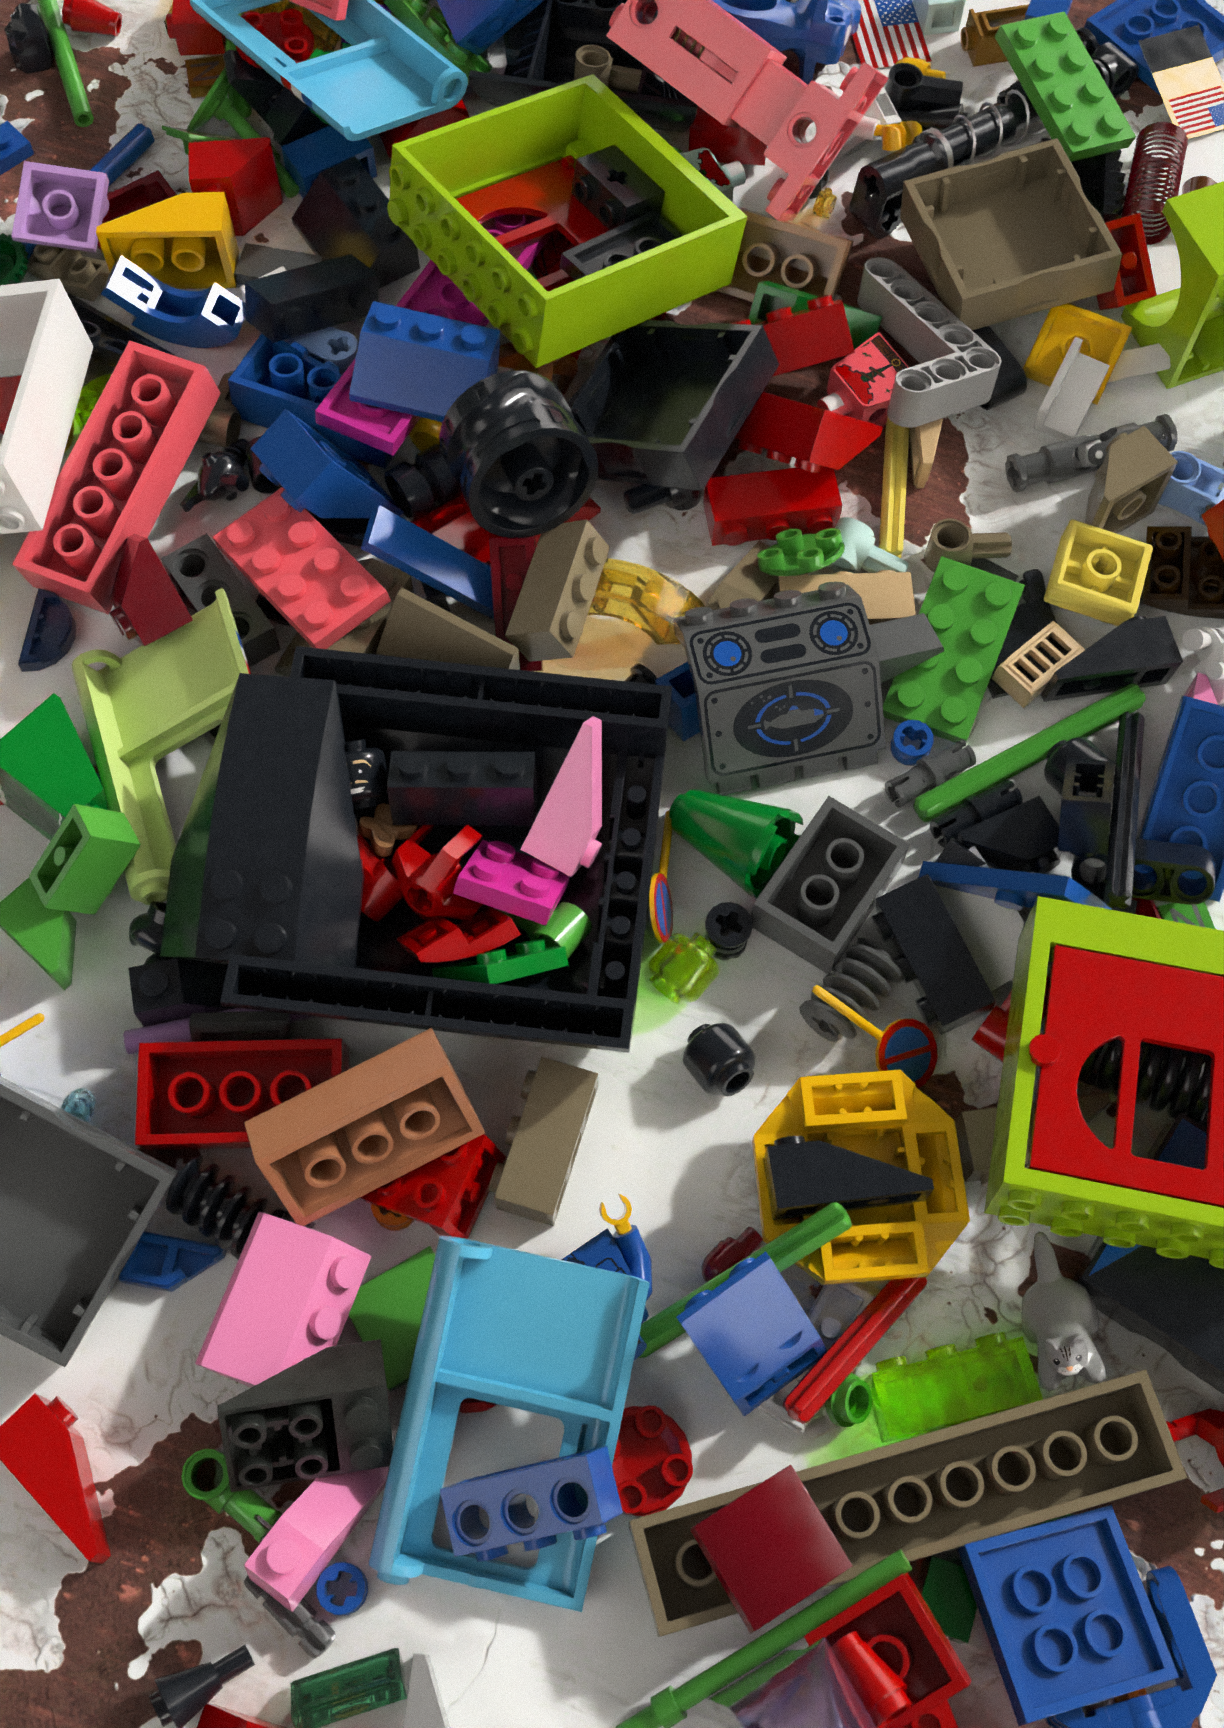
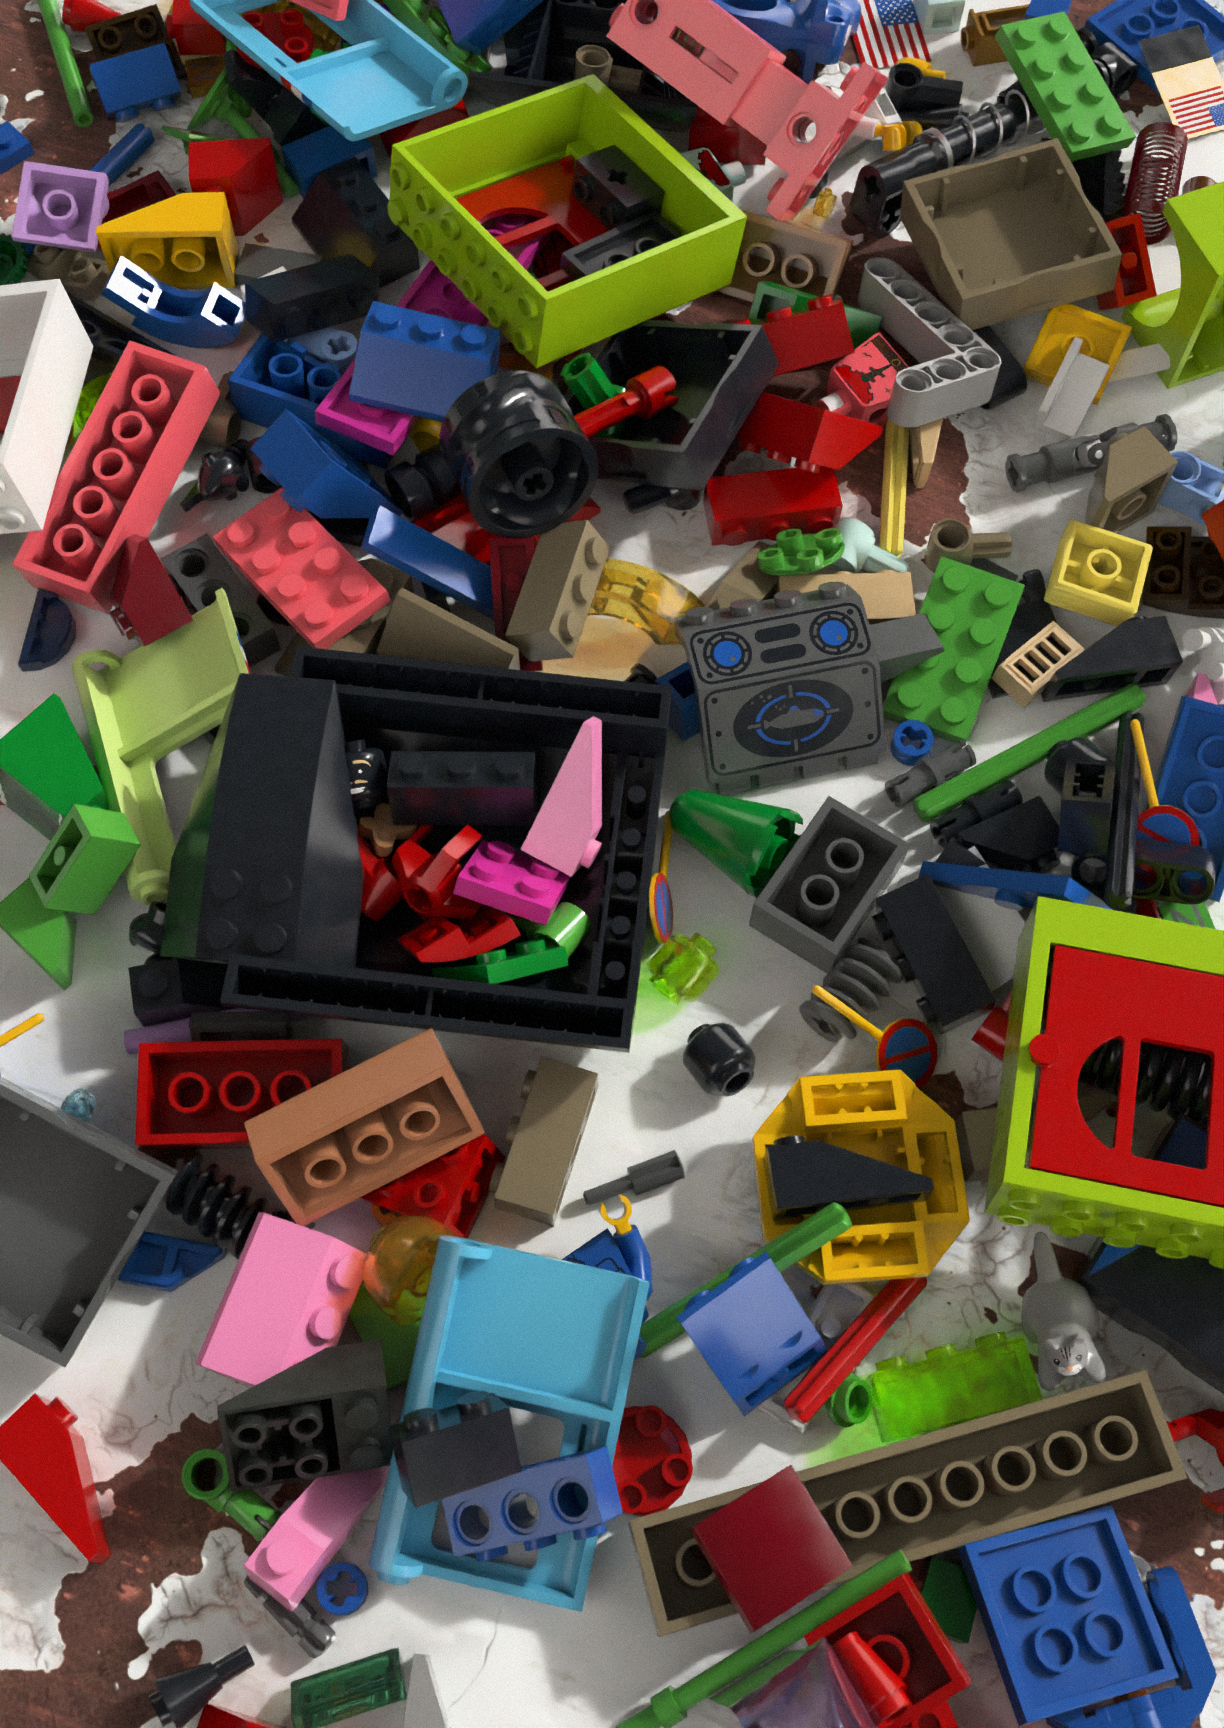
(29, 39): black rock -> none
(132, 33): none -> dark brown slope
(136, 82): none -> blue brick
(401, 1265): none -> clear yellow cylinder
(454, 1447): none -> black brick
(591, 388): none -> green piece
(640, 1177): none -> dark grey axle
(642, 397): none -> red piece
(729, 916): black bush -> none
(729, 1252): dark red cylinder -> none
(1162, 821): none -> piece

